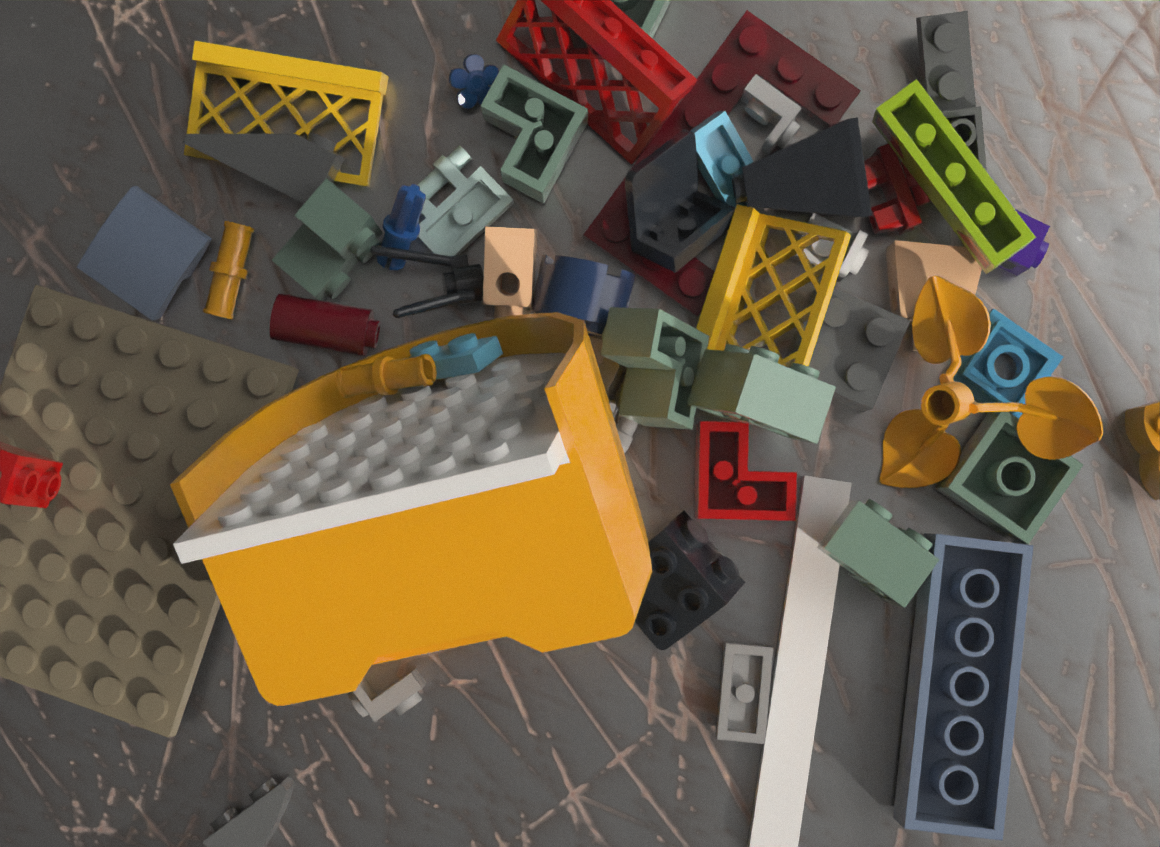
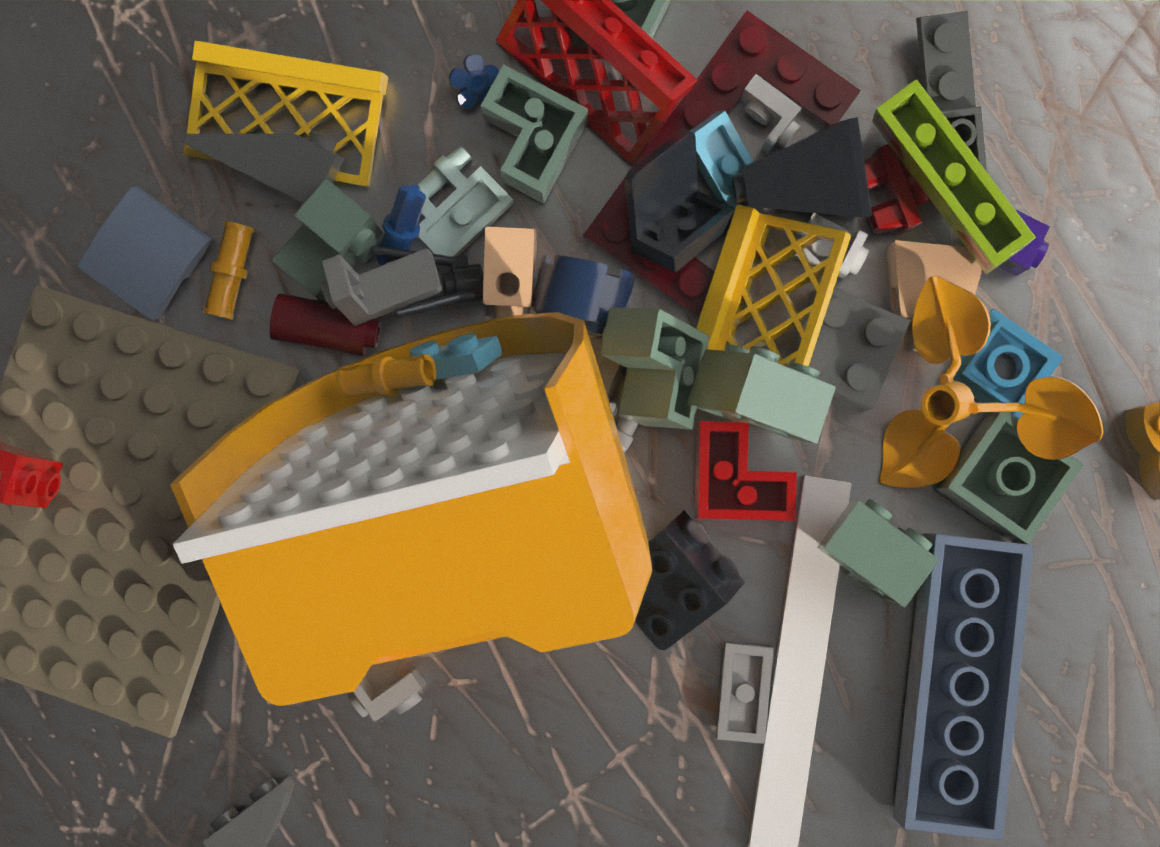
(380, 289): none -> light grey bracket

